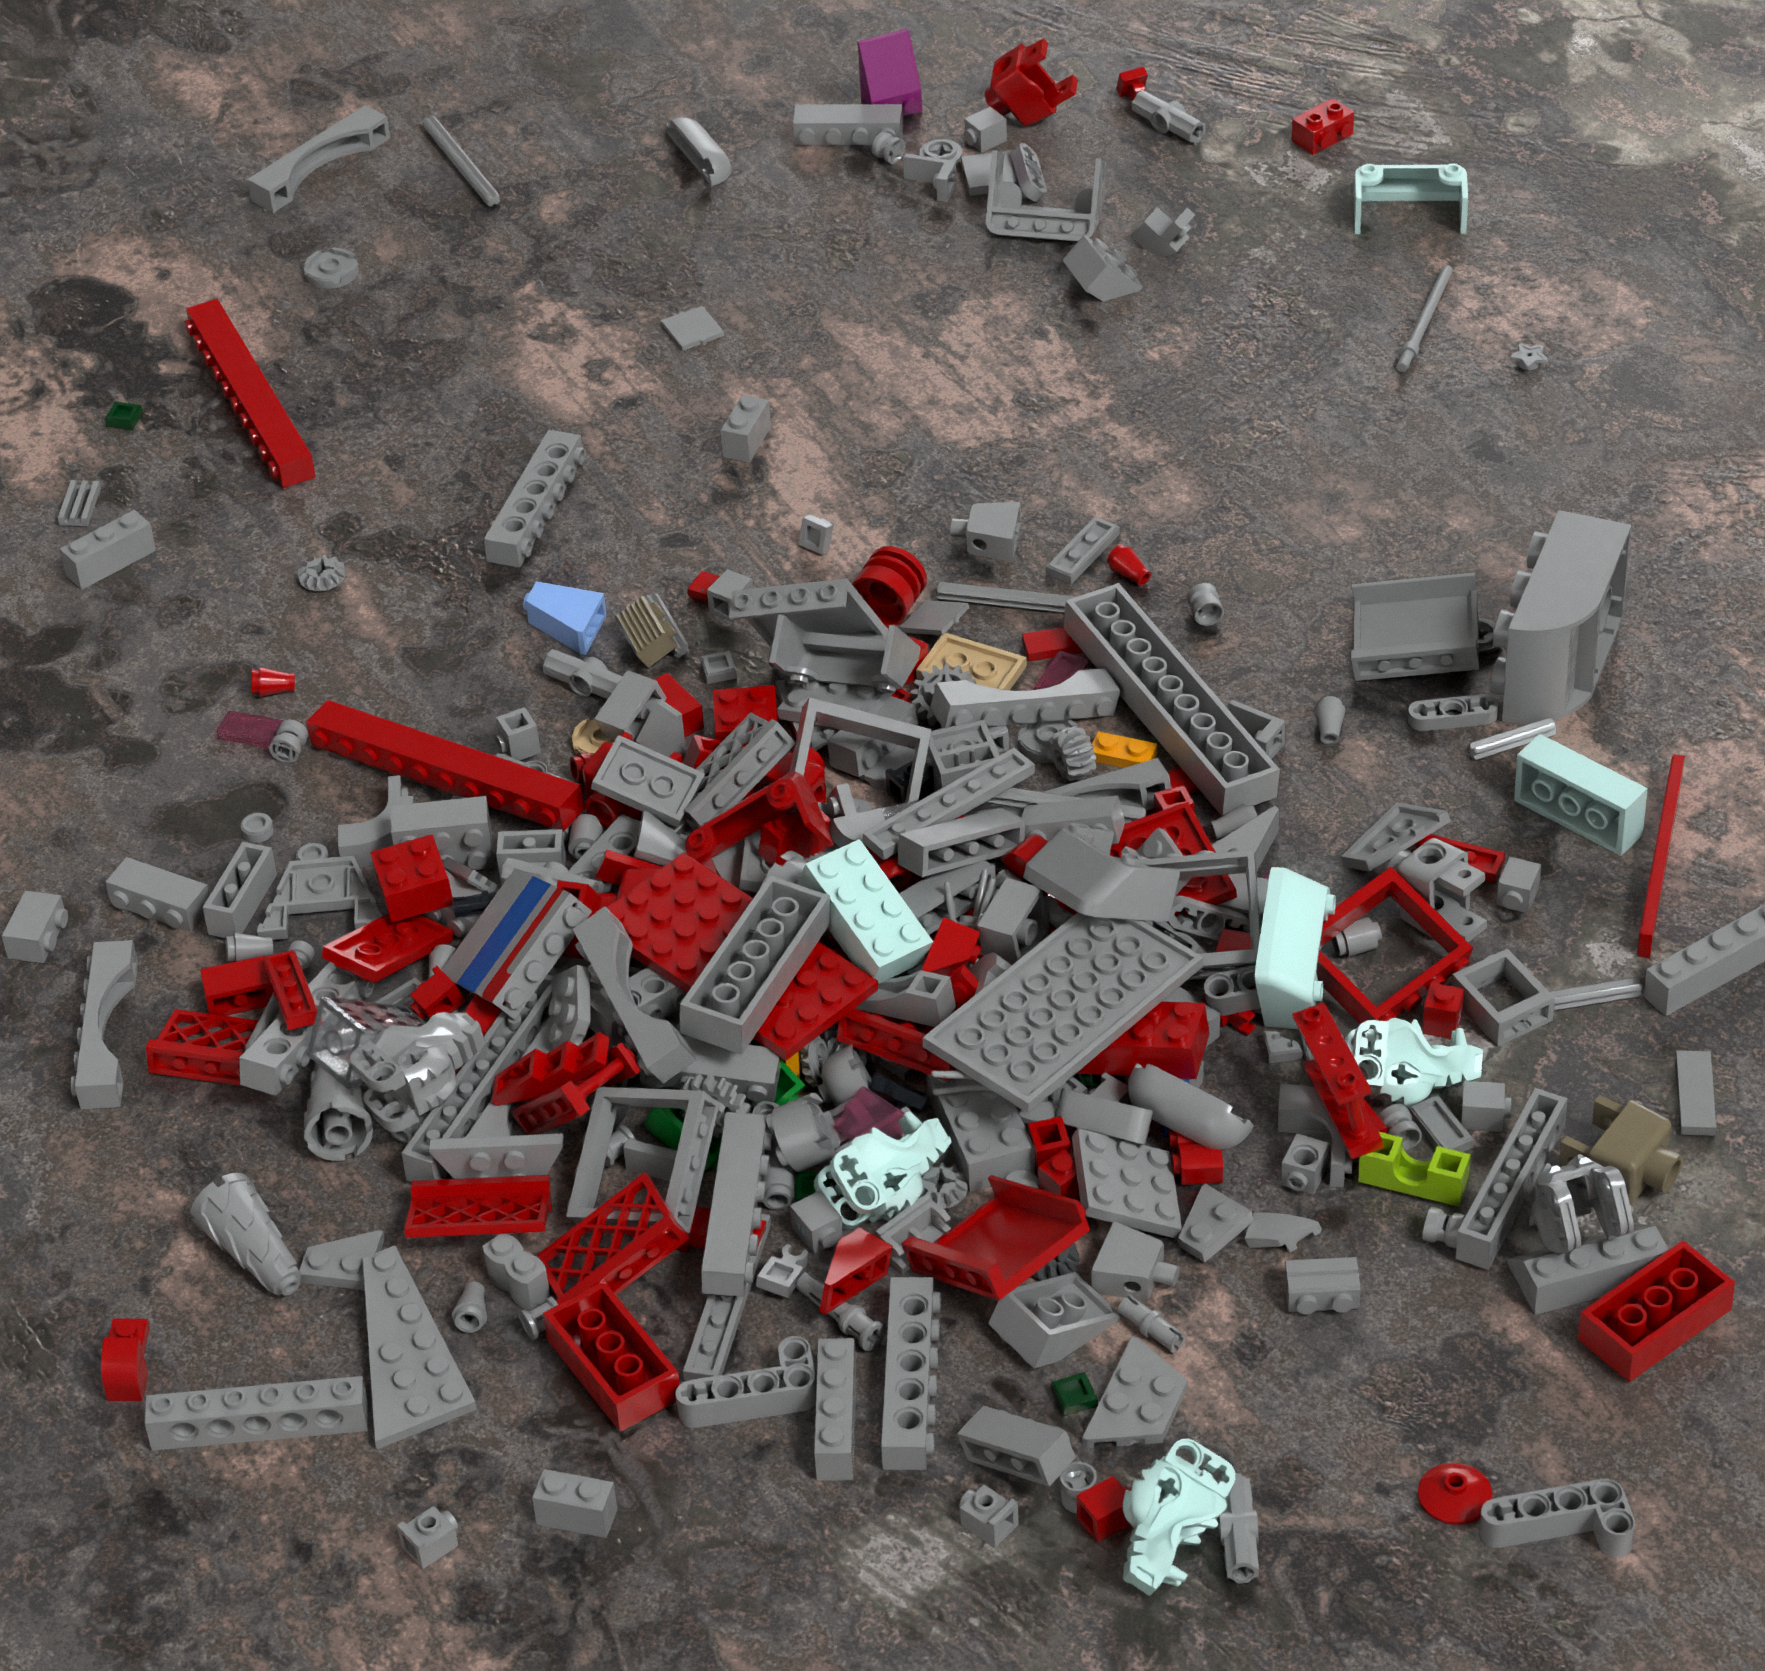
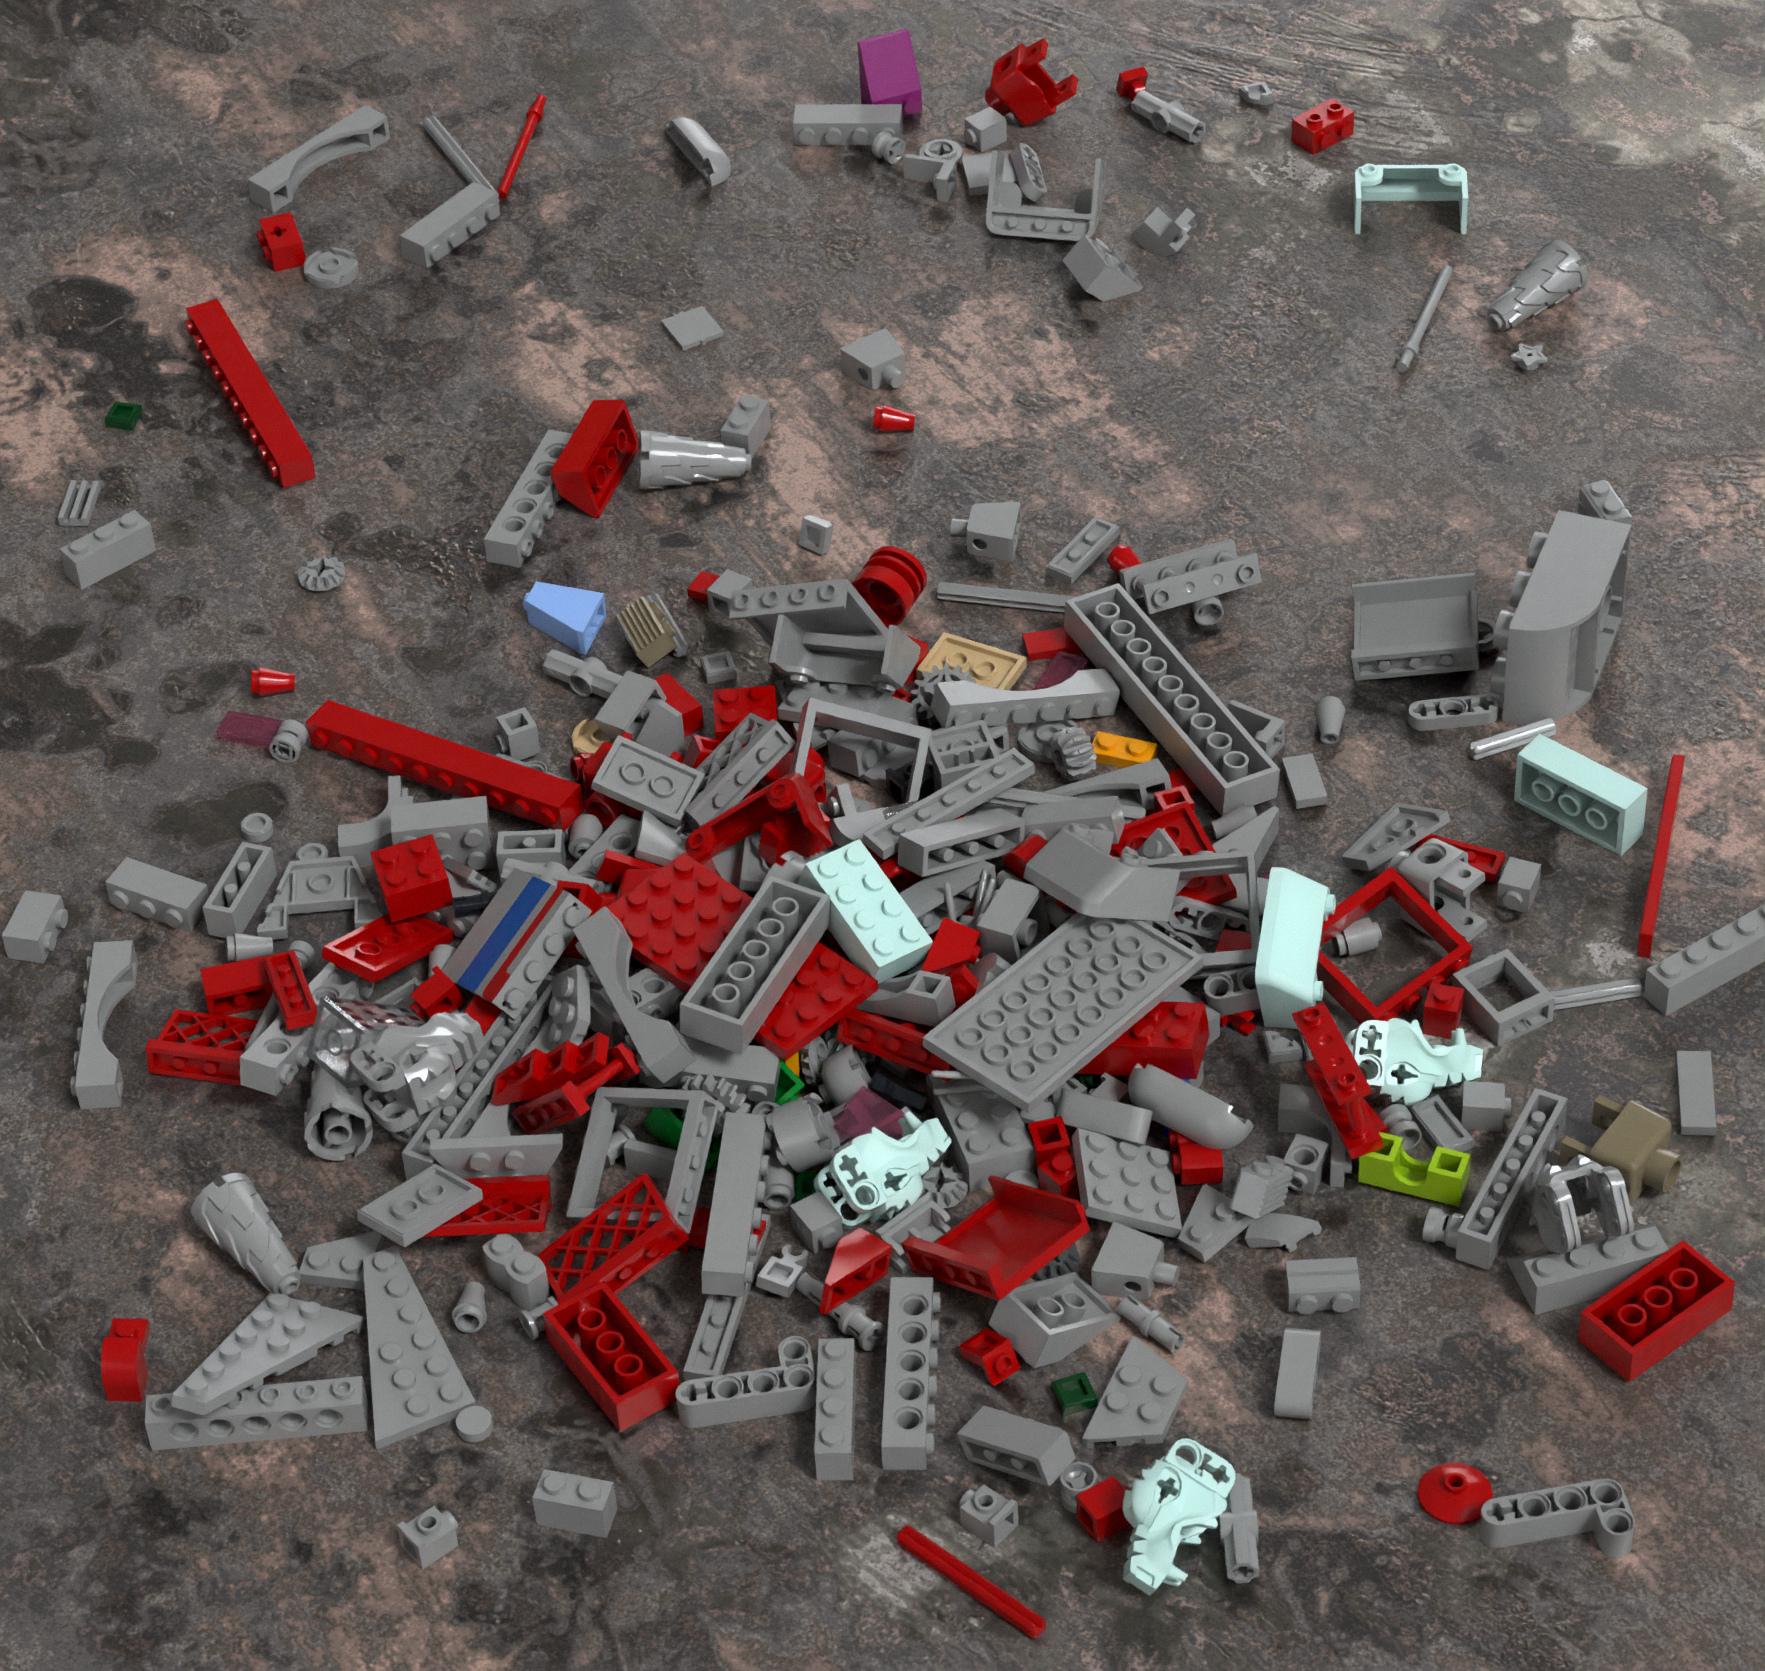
(269, 1341): none -> light grey wing
(281, 242): none -> red brick
(419, 1205): none -> light grey tile
(450, 225): none -> light grey brick
(474, 1424): none -> light grey tile
(533, 117): none -> red bar
(596, 456): none -> red slope
(681, 460): none -> light grey cone
(875, 361): none -> light grey torso
(892, 419): none -> red cone
(934, 617): light grey piece -> none
(971, 1581): none -> red axle
(991, 1353): none -> red bracket
(1190, 576): none -> light grey fence
(1257, 93): none -> light grey tile
(1261, 1187): none -> light grey brick
(1297, 1373): none -> light grey beam
(1304, 781): none -> light grey tile
(1544, 282): none -> light grey cone
(1602, 502): none -> light grey brick

